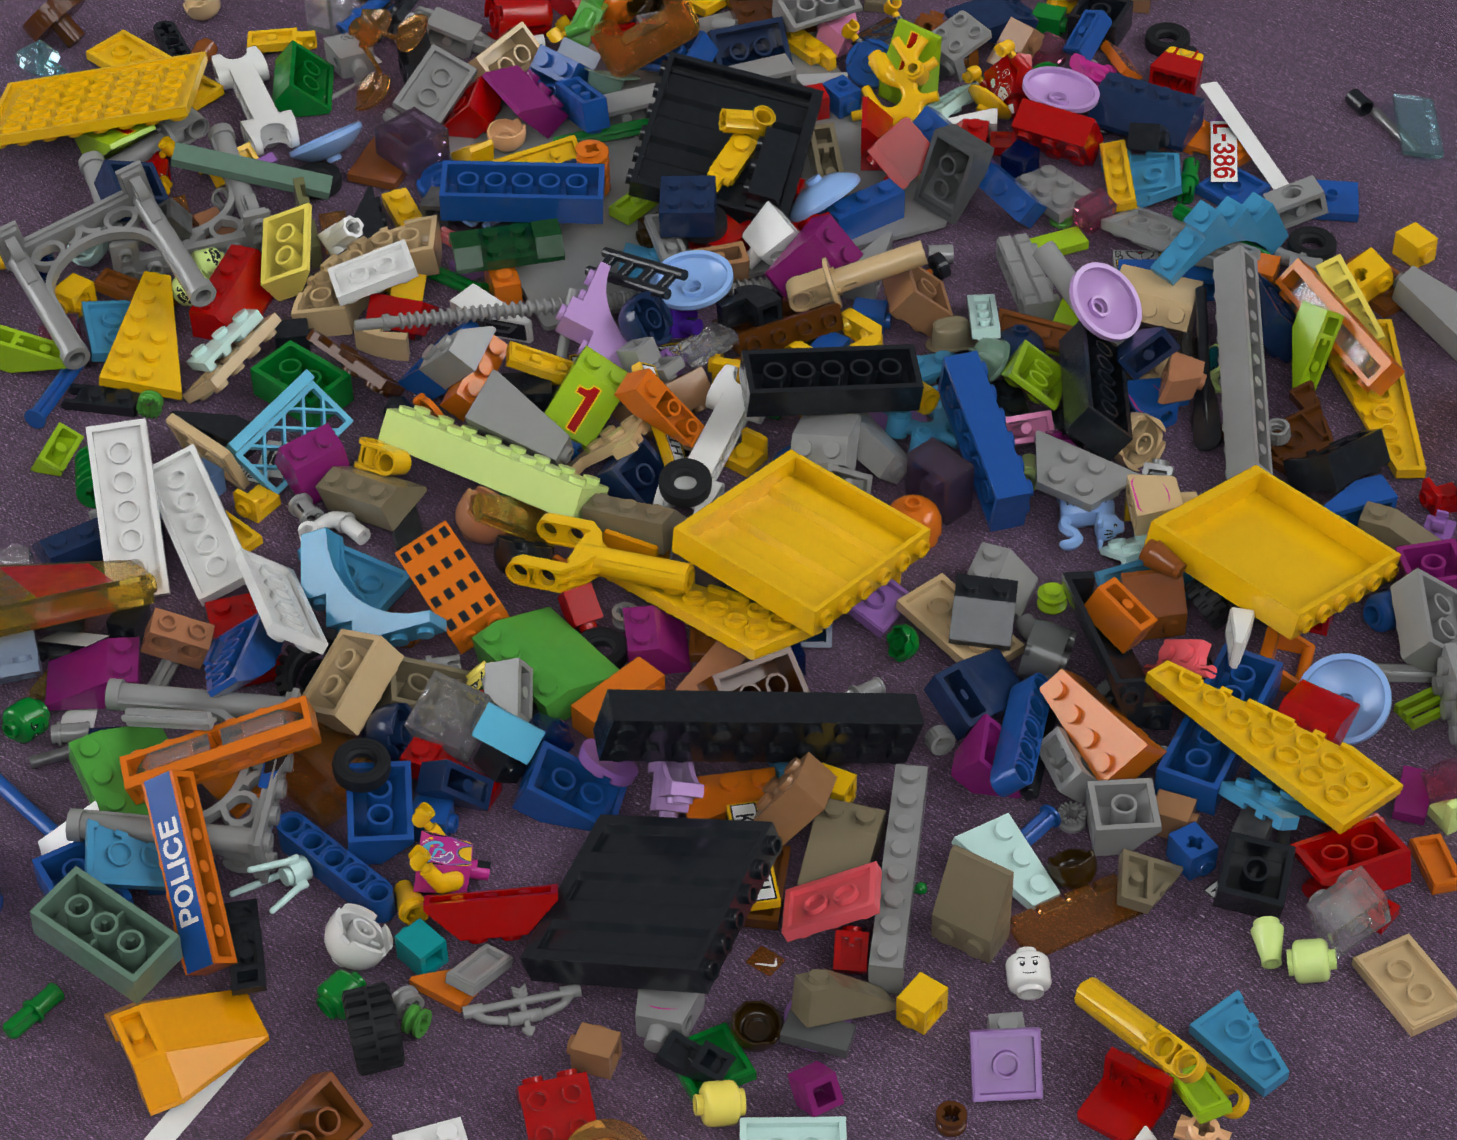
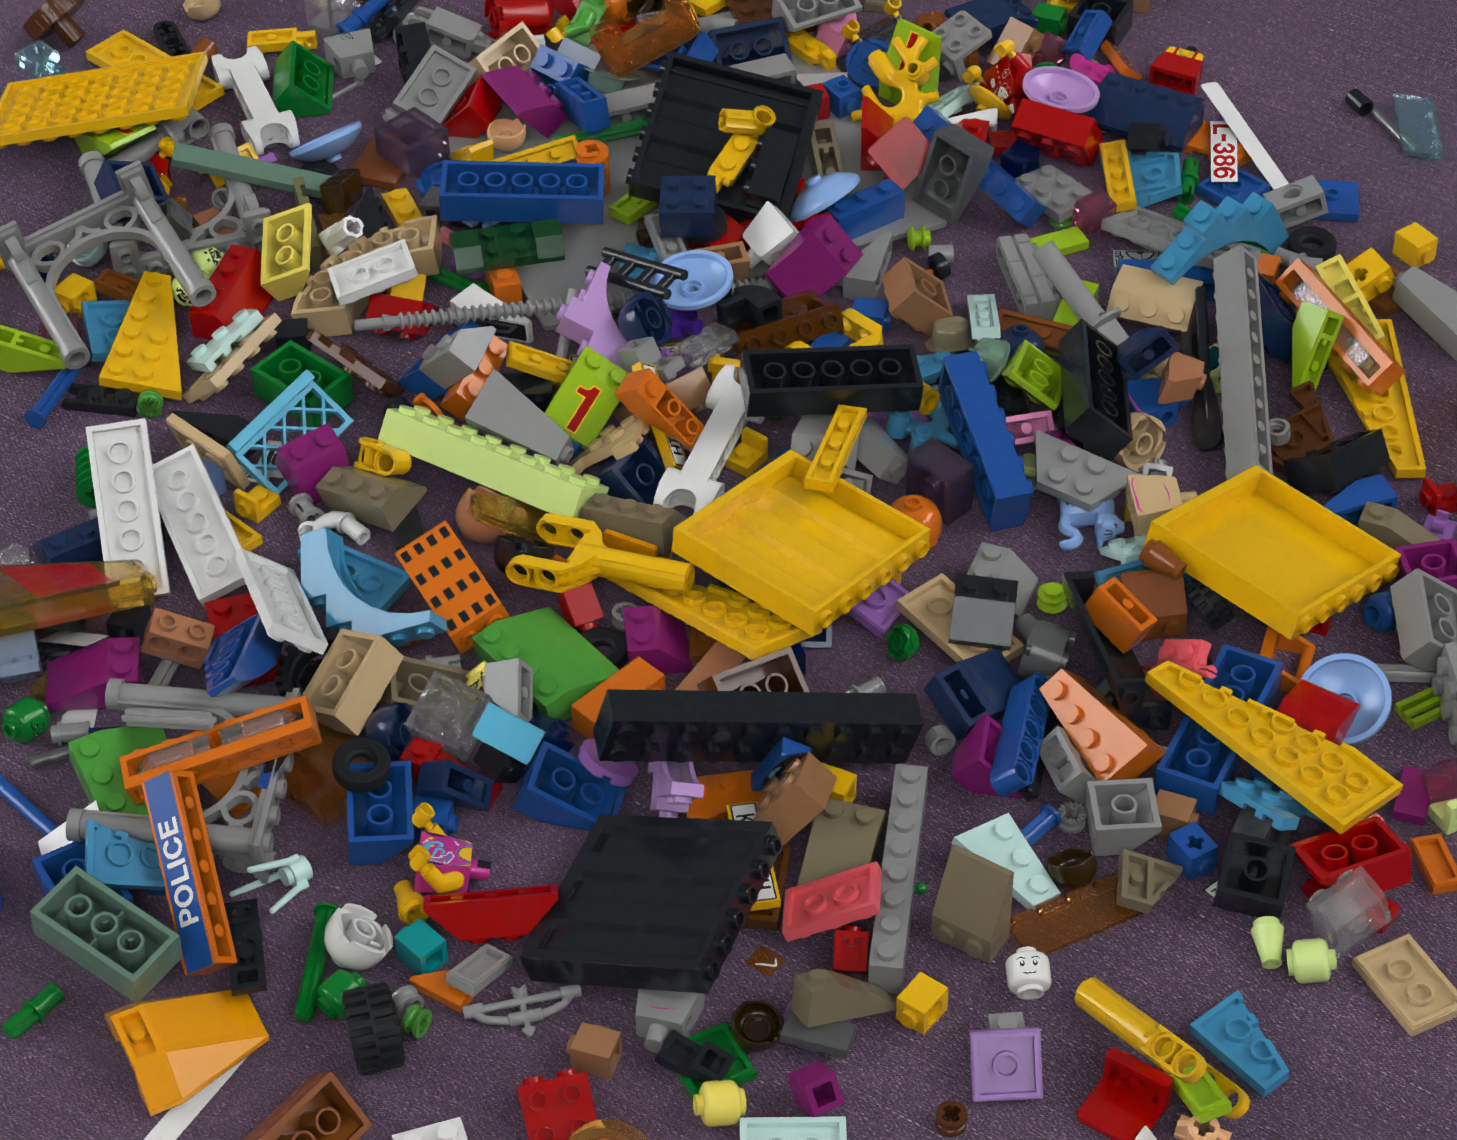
(58, 451): lime slope -> none
(314, 964): none -> green axle
(336, 866): blue beam -> none
(341, 190): none -> dark brown beam
(368, 30): clear orange plant -> none
(383, 344): tan slope -> none
(690, 497): black tyre -> none
(776, 762): none -> blue slope
(829, 283): tan piece -> none
(835, 448): none -> yellow tile
(918, 238): none -> lime wheel
(1105, 302): lavender dish -> none
(1166, 30): black tyre -> none
(1238, 633): white slope -> none

